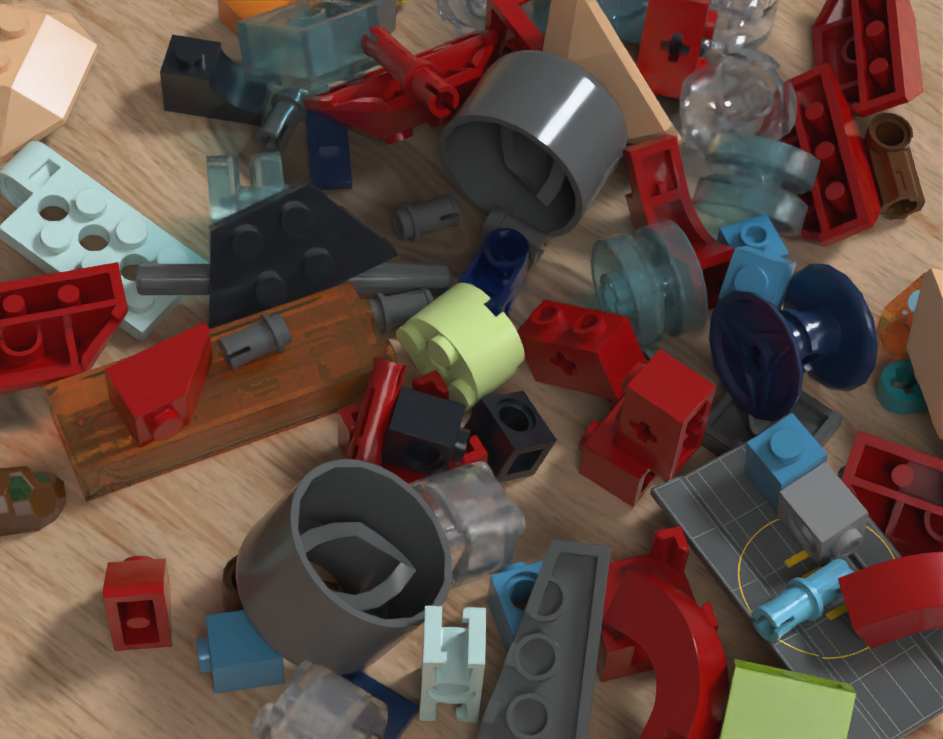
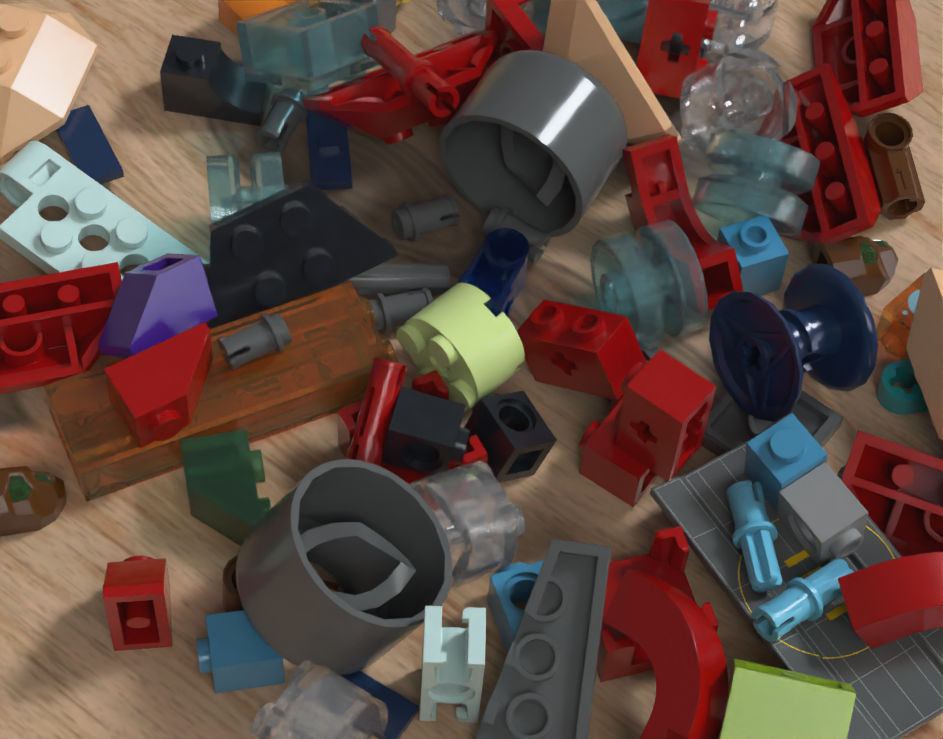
(89, 146): none -> dark blue piece
(157, 304): none -> dark purple slope
(223, 481): none -> clear green slope
(754, 535): none -> medium azure axle
(758, 273): dark azure brick -> none
(865, 261): none -> reddish brown rock

